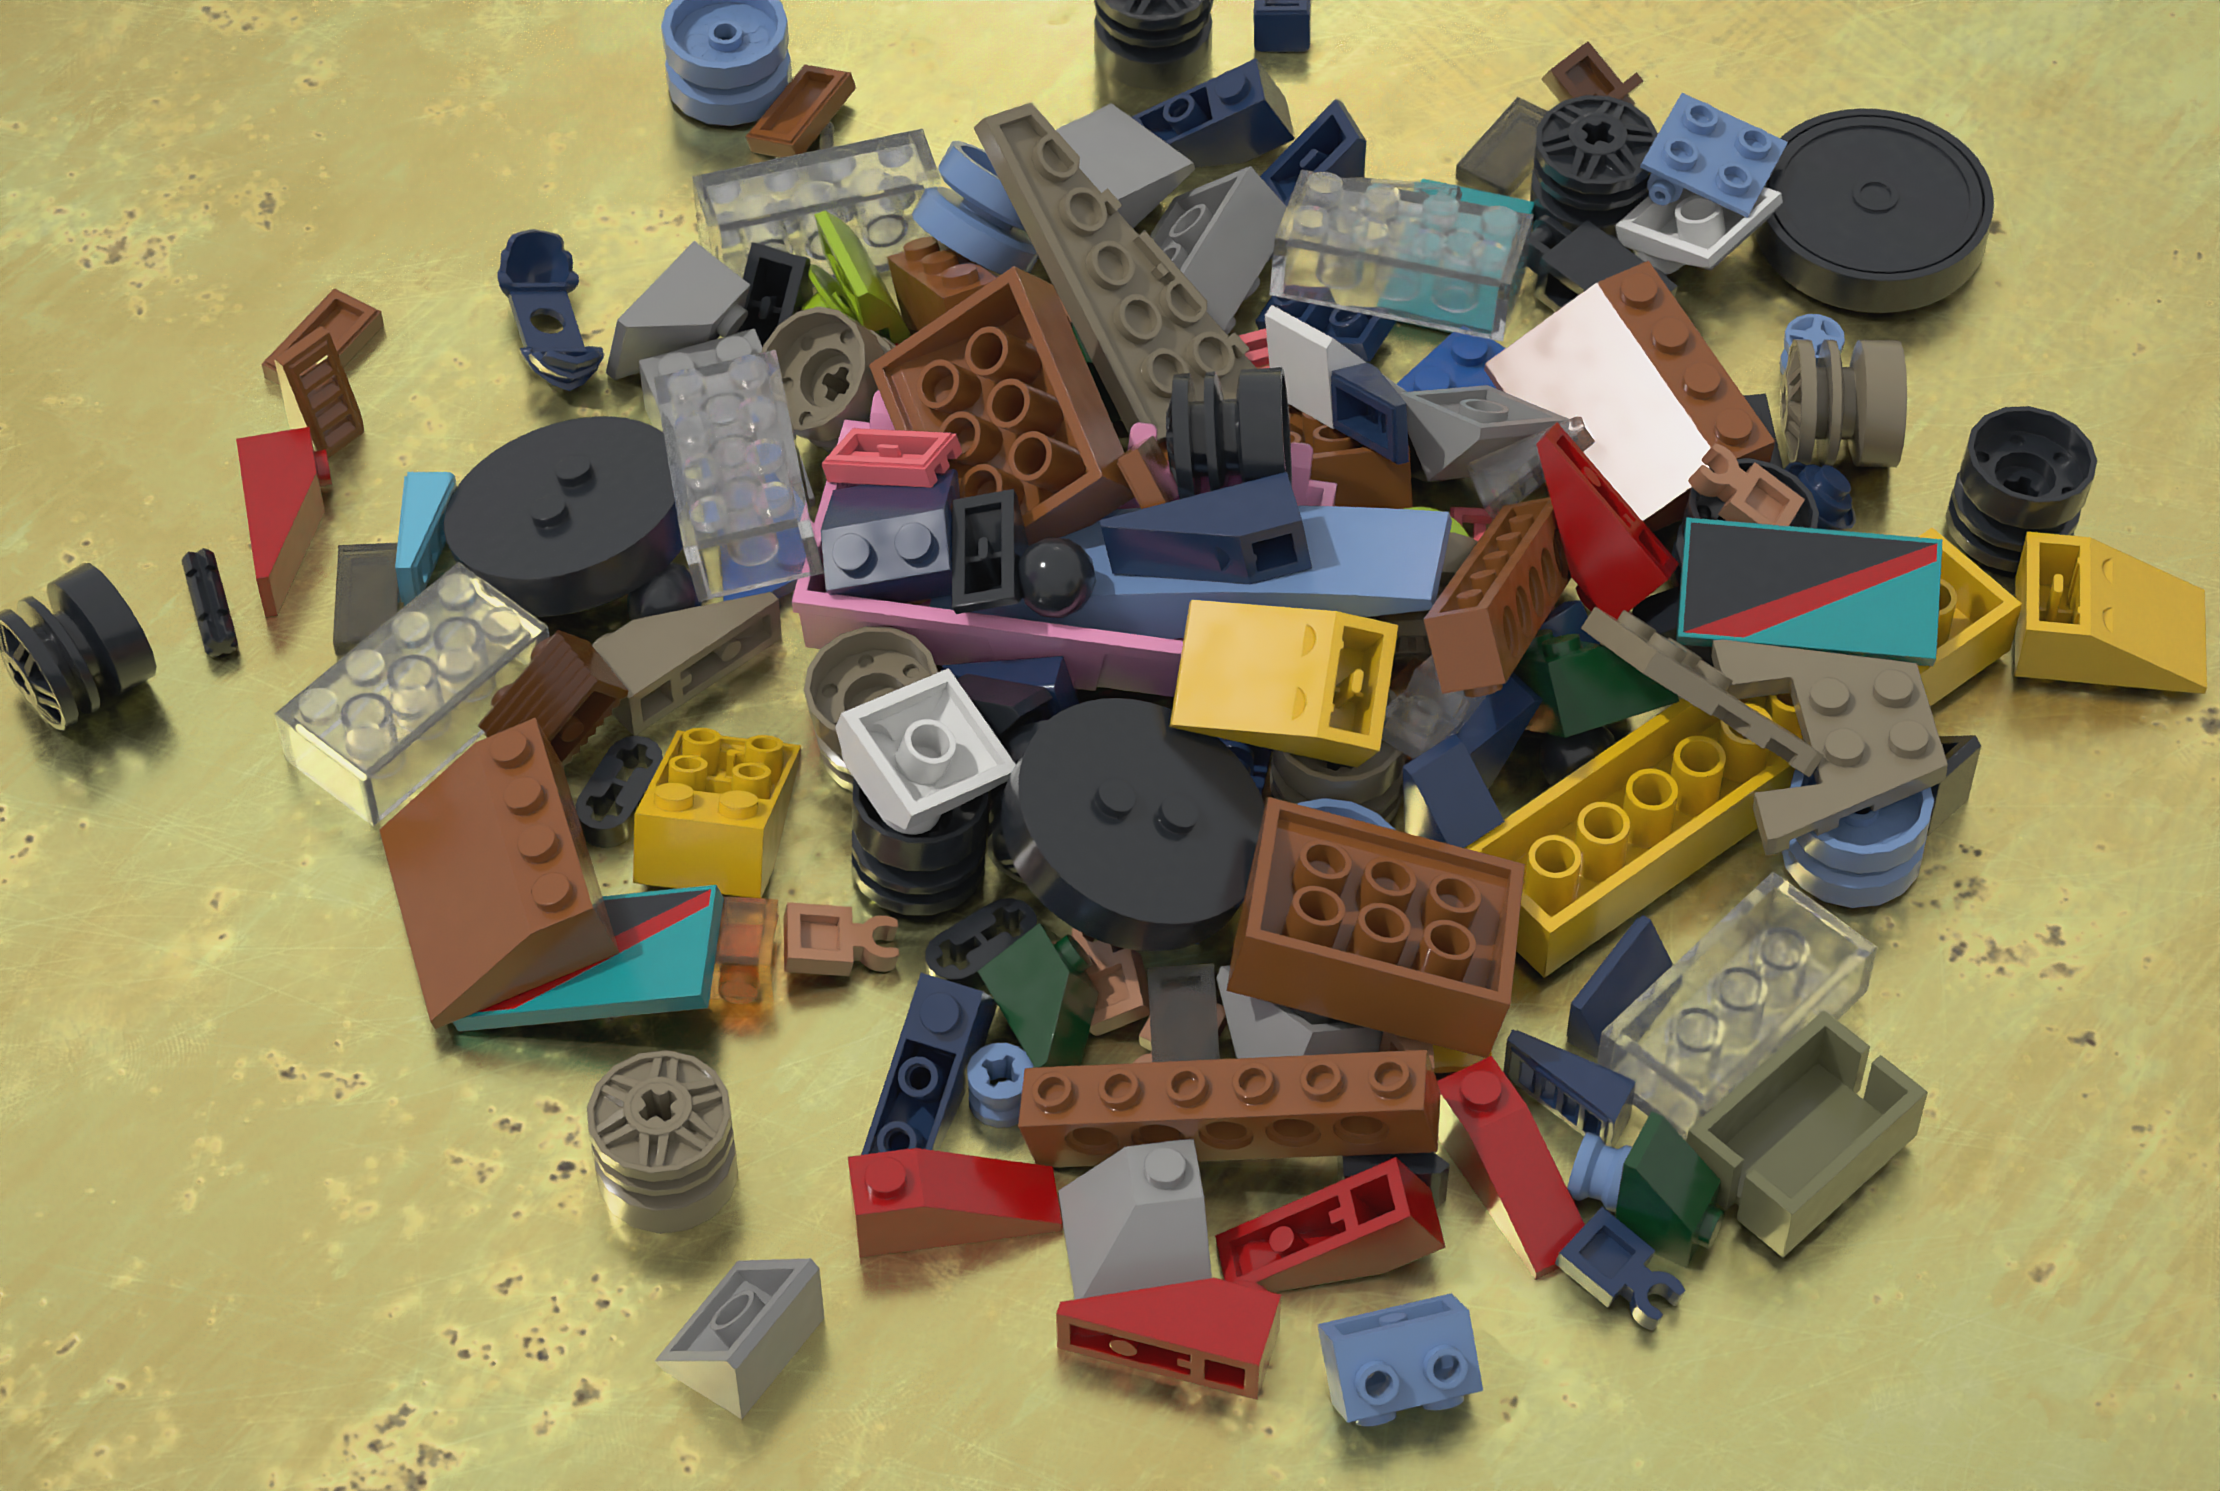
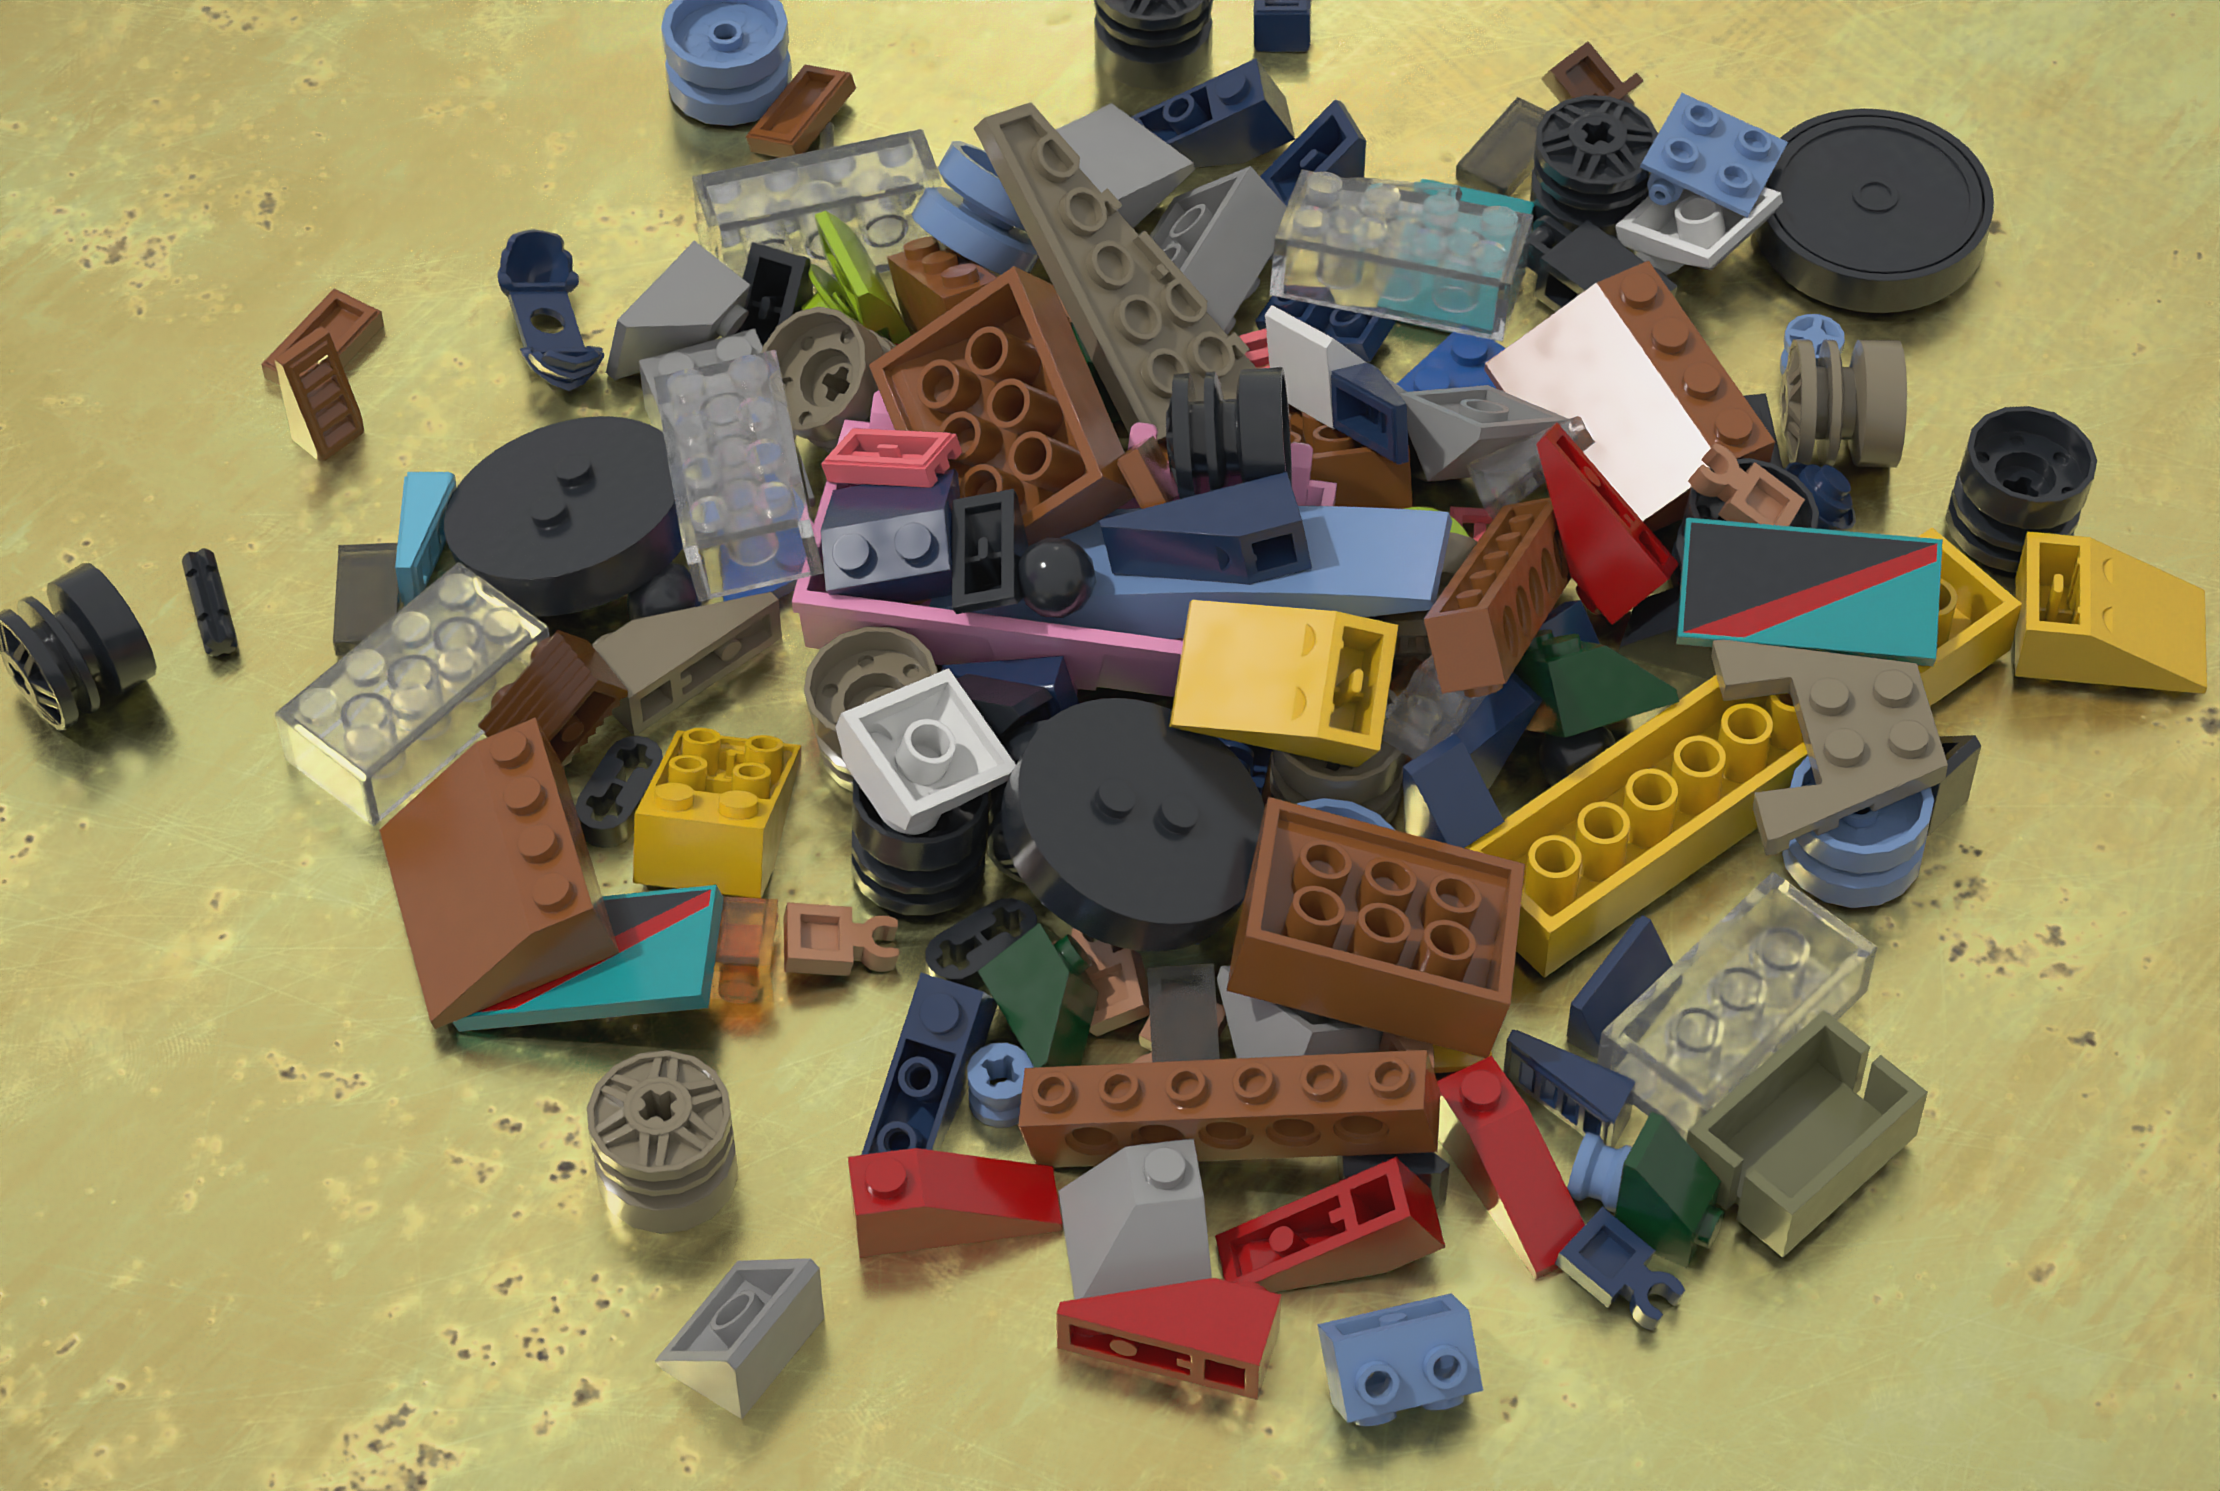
(282, 504): red slope -> none
(1697, 683): dark tan wing -> none

